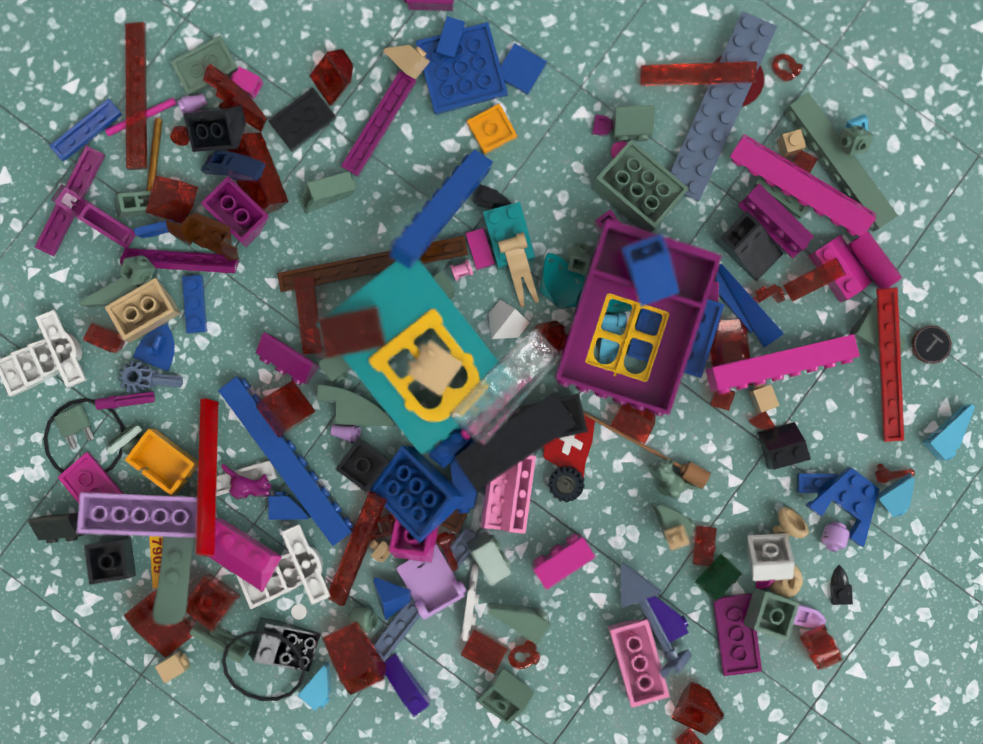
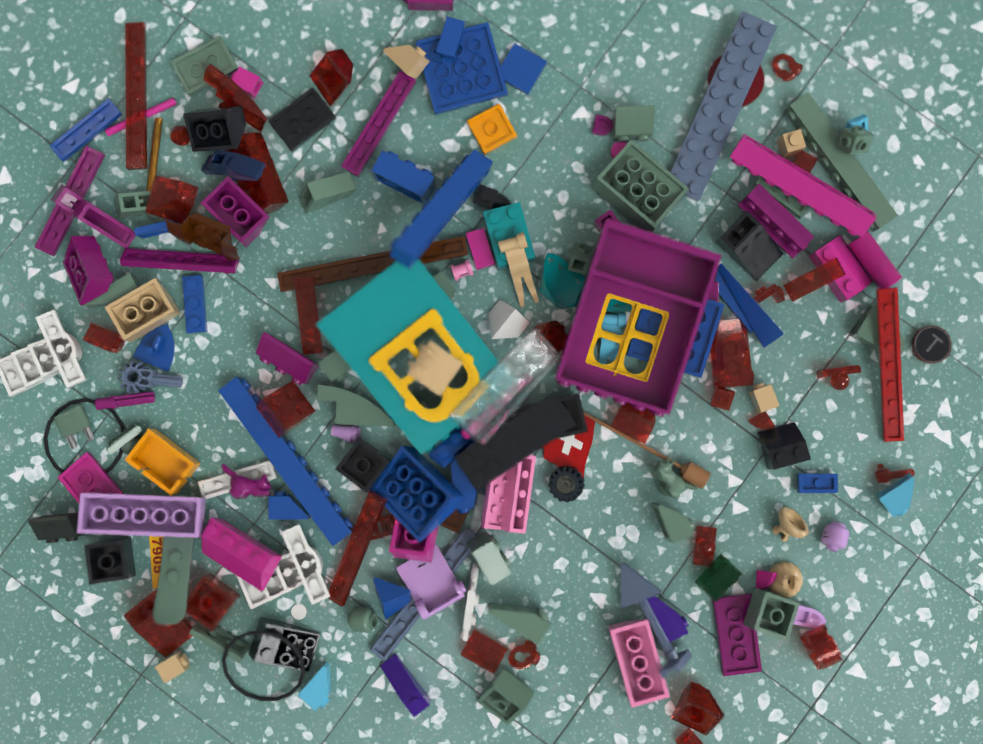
(87, 268): none -> magenta slope
(137, 270): sand green brick -> none
(191, 103): lavender cone -> none
(207, 478): red tile -> none
(352, 332): clear red slope -> none
(354, 658): clear red slope -> none
(381, 550): tan tile -> none
(404, 177): none -> blue brick
(444, 541): clear red piece -> none
(562, 560): dark pink brick -> none
(650, 270): blue slope -> none
(676, 537): tan tile -> none
(698, 73): clear red tile -> none
(770, 557): white brick -> none
(782, 363): dark pink brick -> none
(839, 378): none -> clear red tile
(840, 588): black plate -> none
(853, 495): blue wing -> none
(950, 434): medium azure slope -> none

